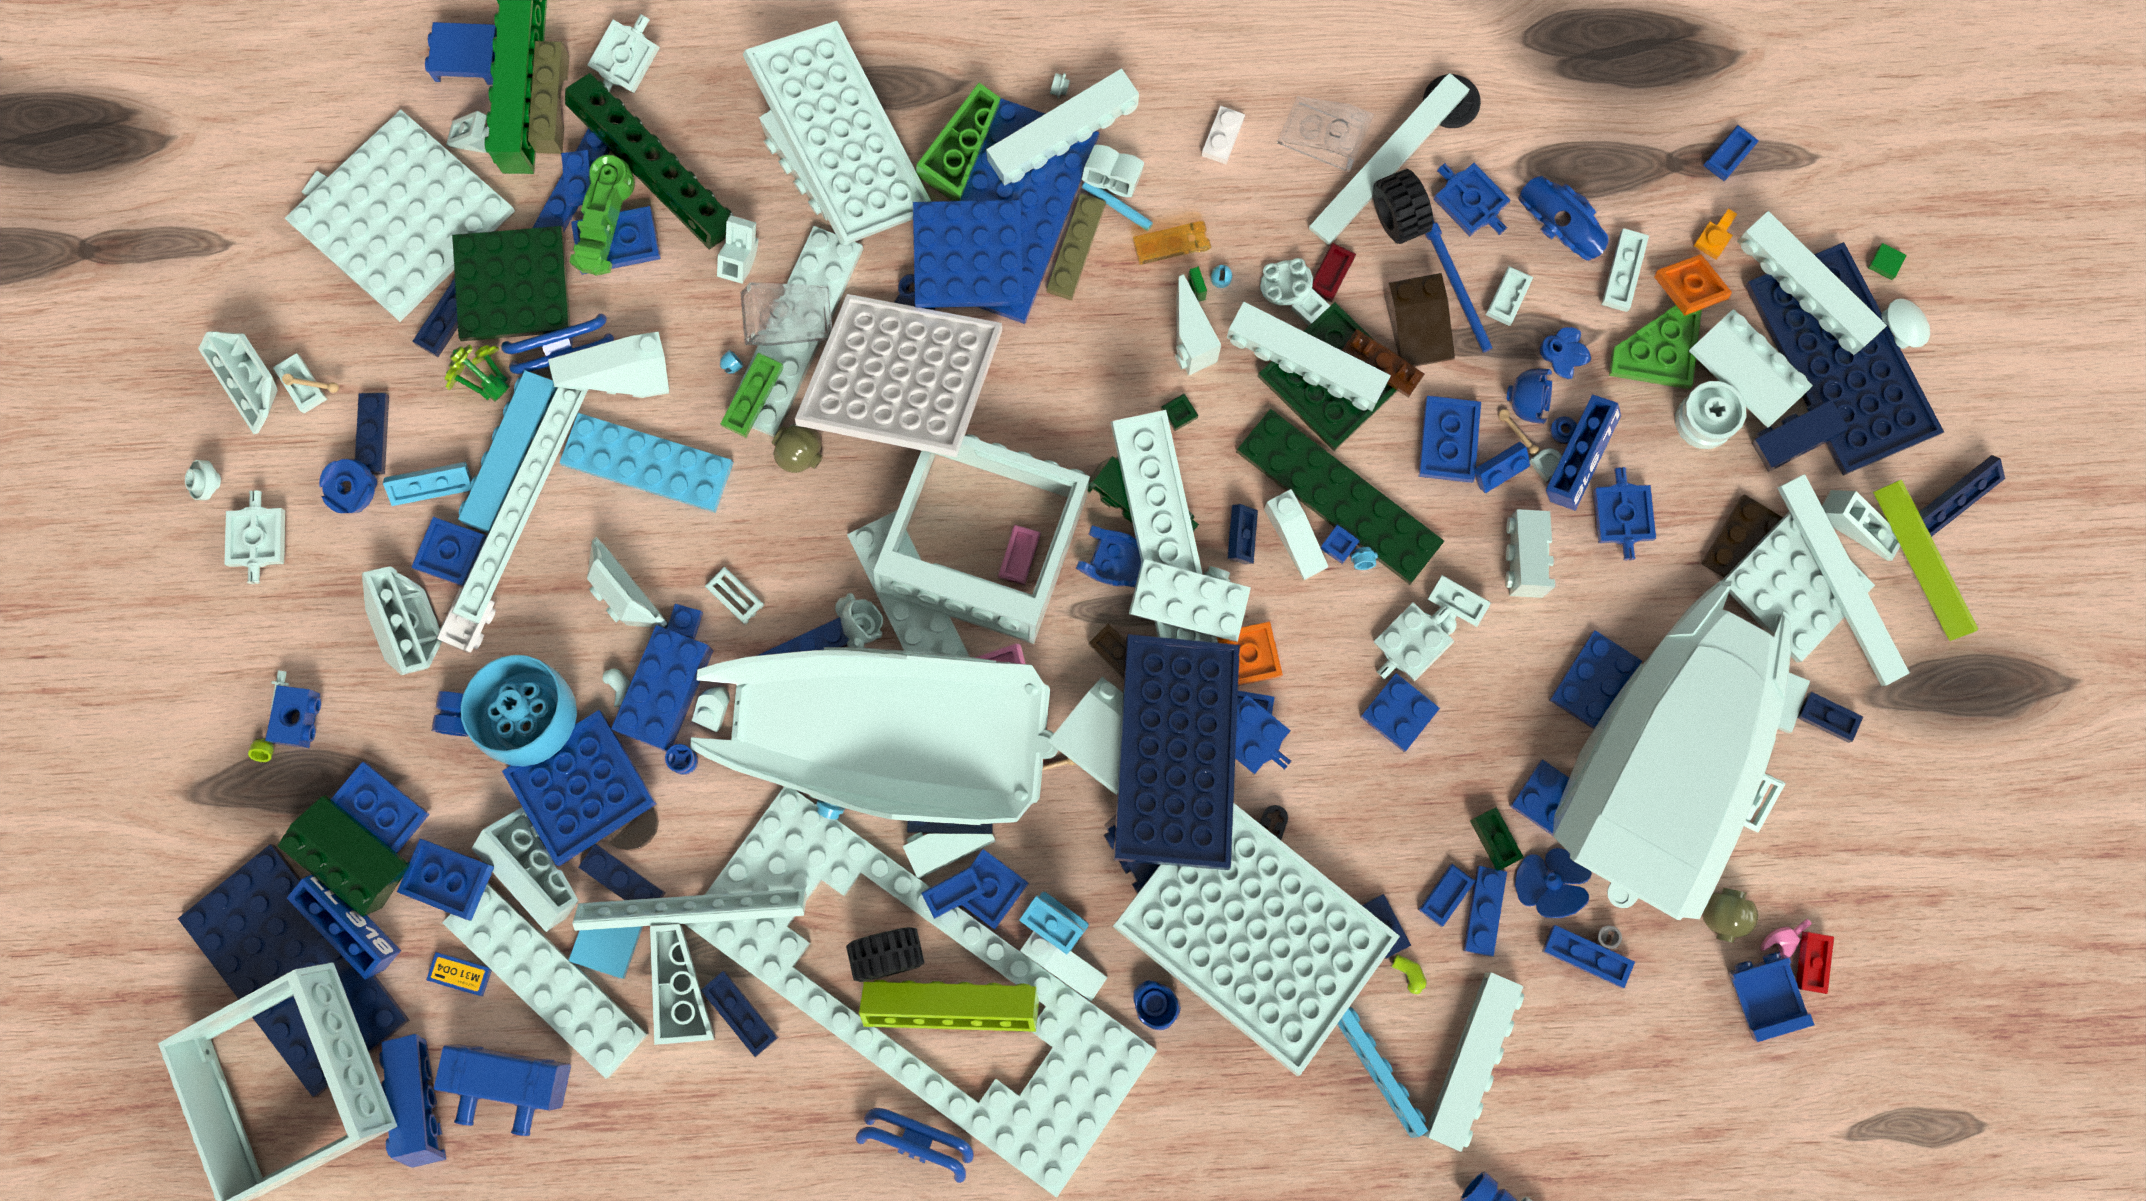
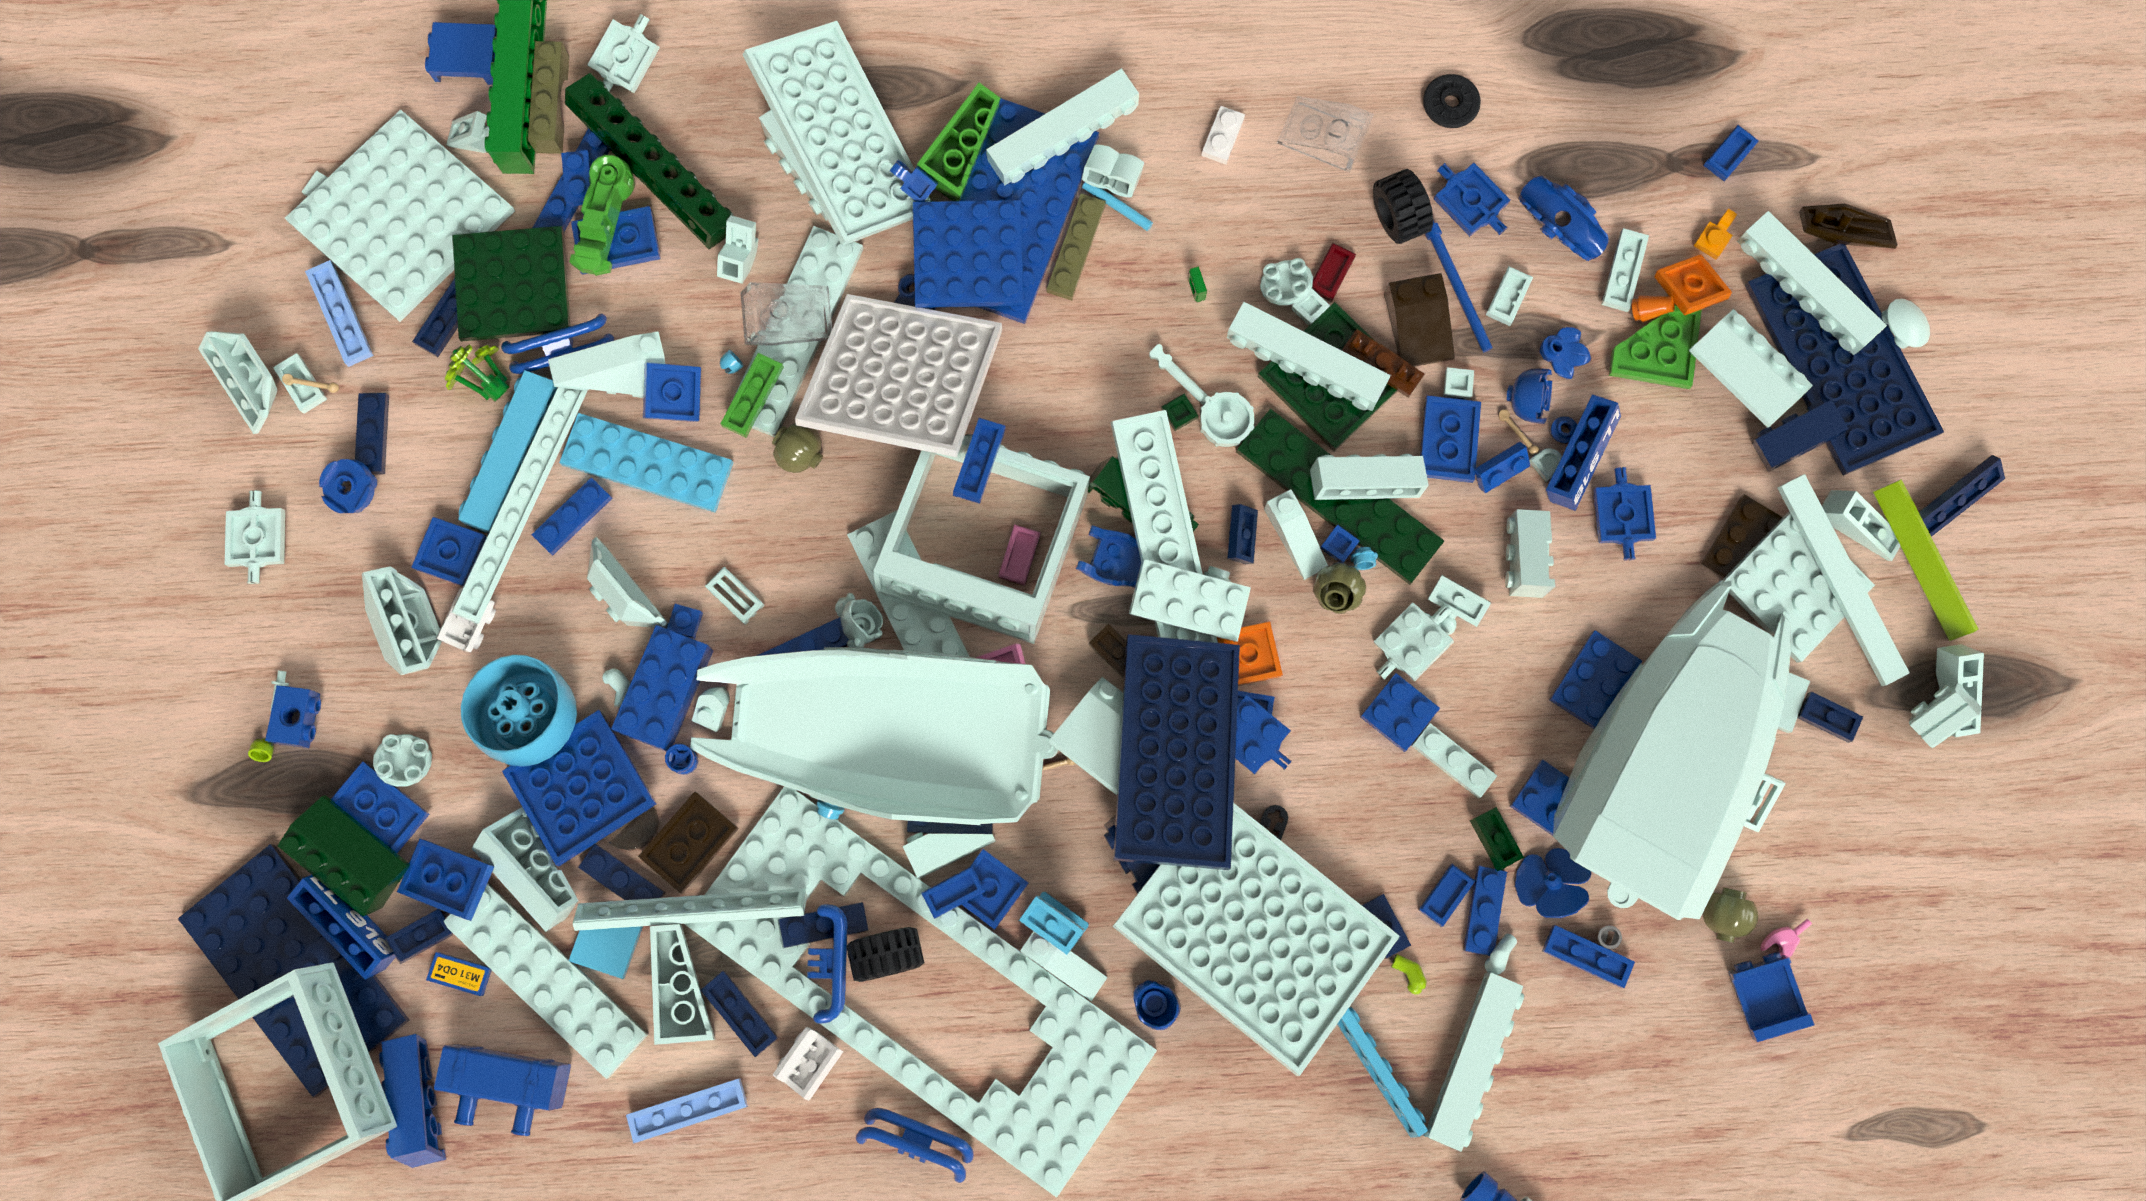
(202, 480): light aqua plate -> none
(339, 313): none -> light blue plate
(402, 759): none -> light aqua dish
(418, 936): none -> dark blue plate
(428, 483): medium azure plate -> none
(448, 719): blue wheel -> none
(572, 516): none -> blue plate
(671, 392): none -> blue plate
(686, 1110): none -> light blue plate
(688, 842): none -> dark brown plate
(807, 1062): none -> white bracket
(815, 928): none -> dark blue plate
(832, 963): none -> blue piece
(917, 183): none -> blue plate
(949, 1006): lime brick -> none
(979, 460): none -> blue plate
(1060, 85): light aqua plate -> none
(1171, 242): clear yellow plate -> none
(1195, 338): light aqua slope -> none
(1216, 273): medium azure hinge -> none
(1224, 418): none -> light aqua piece
(1339, 588): none -> olive plant
(1368, 477): none -> light aqua brick
(1389, 158): light aqua tile -> none
(1454, 760): none -> light aqua plate
(1458, 383): none -> light aqua plate
(1500, 955): none -> light aqua arm
(1650, 307): none -> orange cone
(1710, 415): light aqua wheel -> none
(1815, 962): red plate -> none
(1848, 226): none -> dark brown piece
(1887, 261): green tile -> none
(1944, 715): none -> light aqua brick
(1965, 667): none -> light aqua slope

